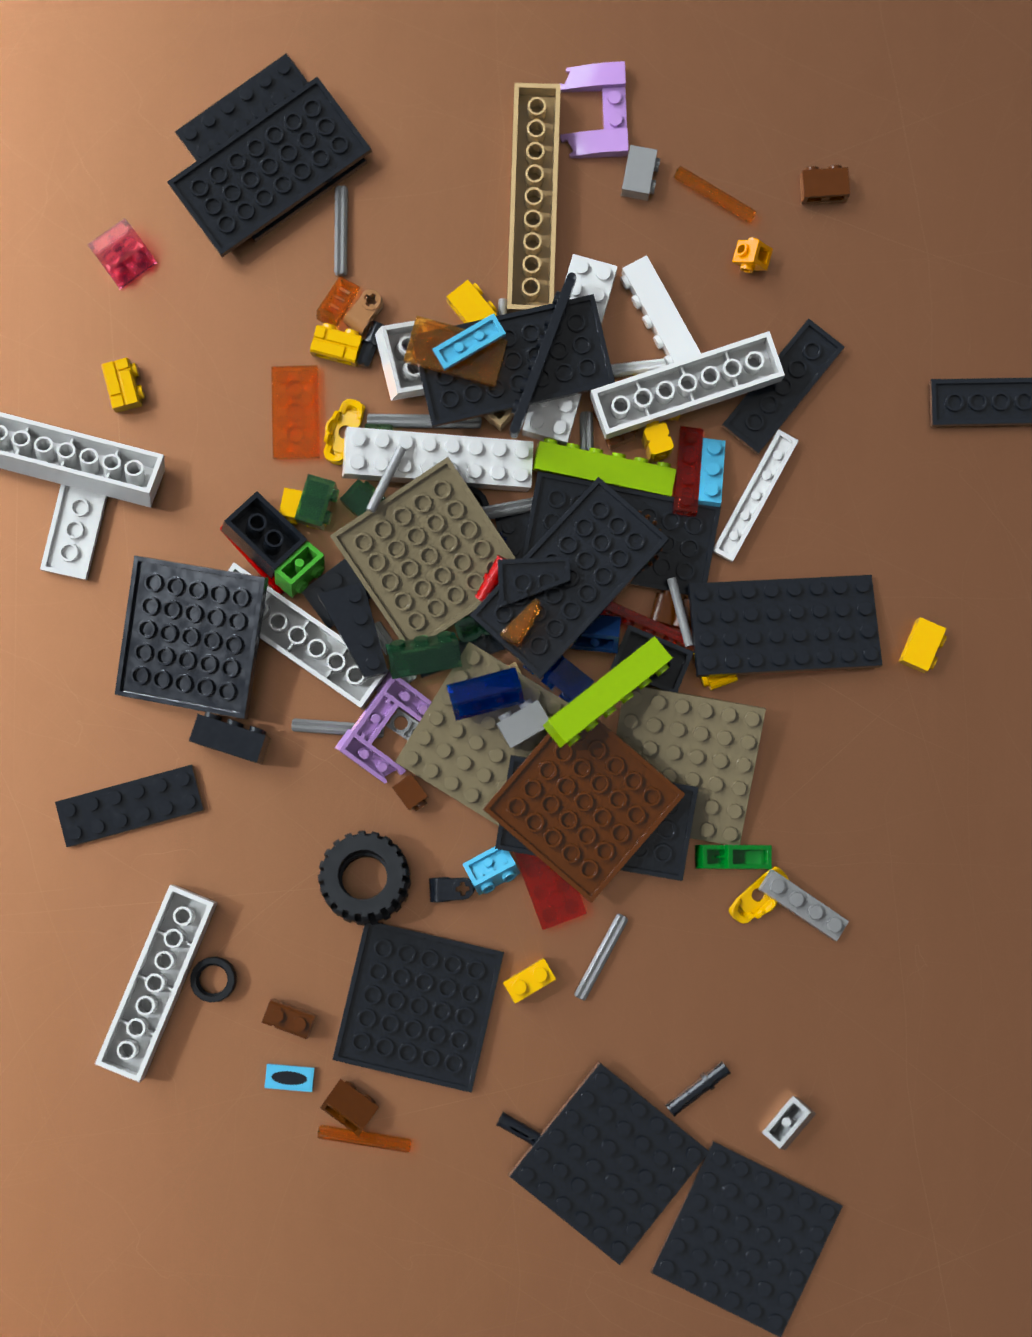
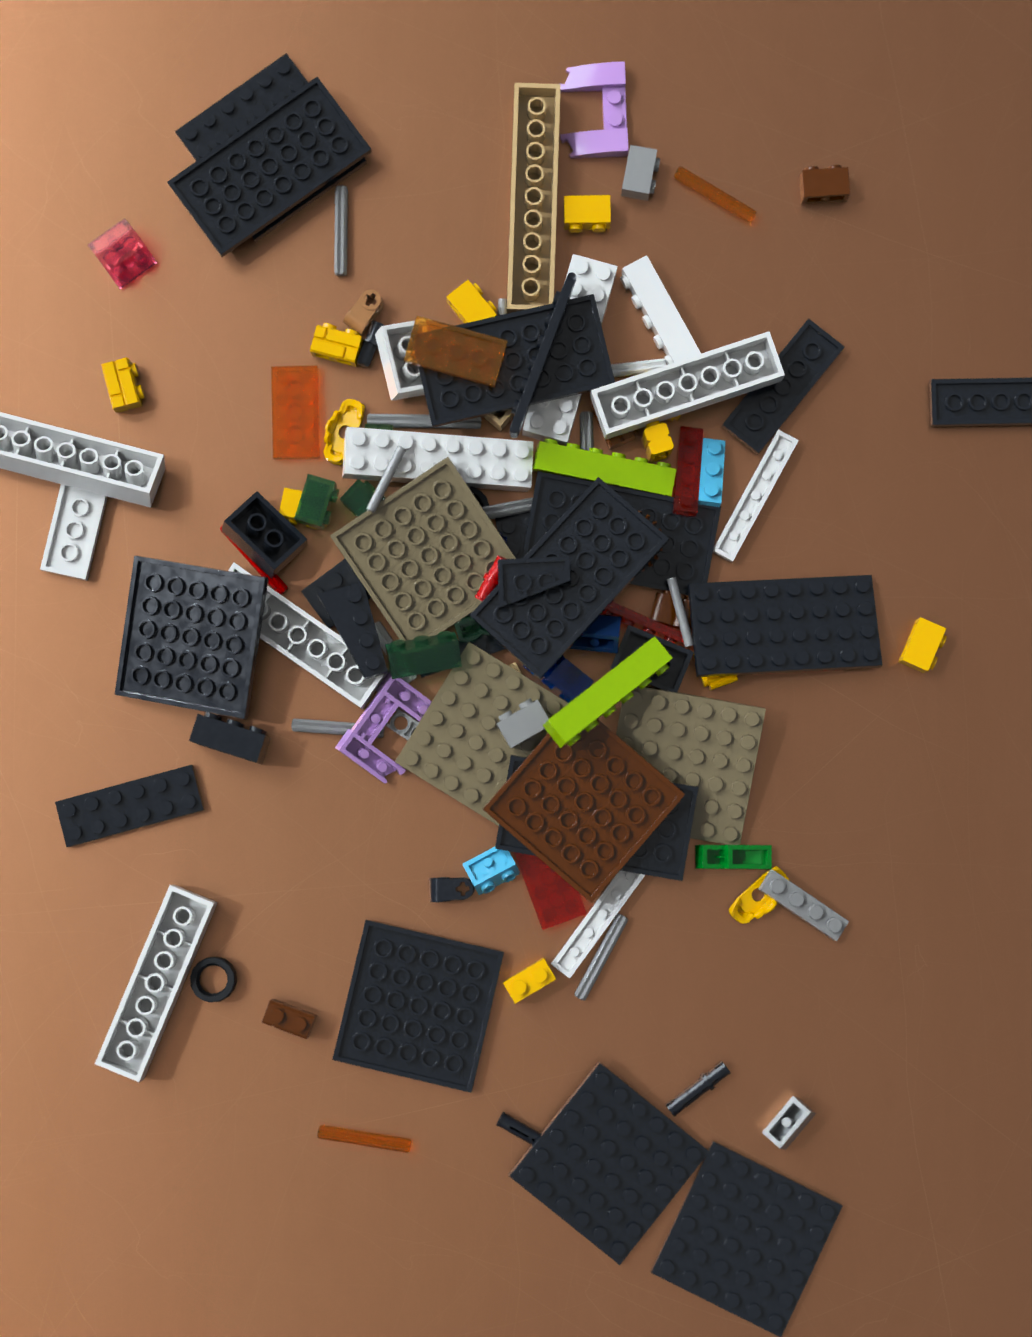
(289, 1077): medium azure tile -> none
(300, 569): bright green brick -> none
(331, 315): clear orange slope -> none
(346, 852): black tyre -> none
(349, 1106): reddish brown brick -> none
(411, 793): reddish brown brick -> none
(469, 342): medium azure plate -> none
(485, 693): clear blue brick -> none
(517, 629): clear orange slope -> none
(587, 213): none -> yellow brick
(596, 922): none -> white plate
(752, 255): light orange brick -> none

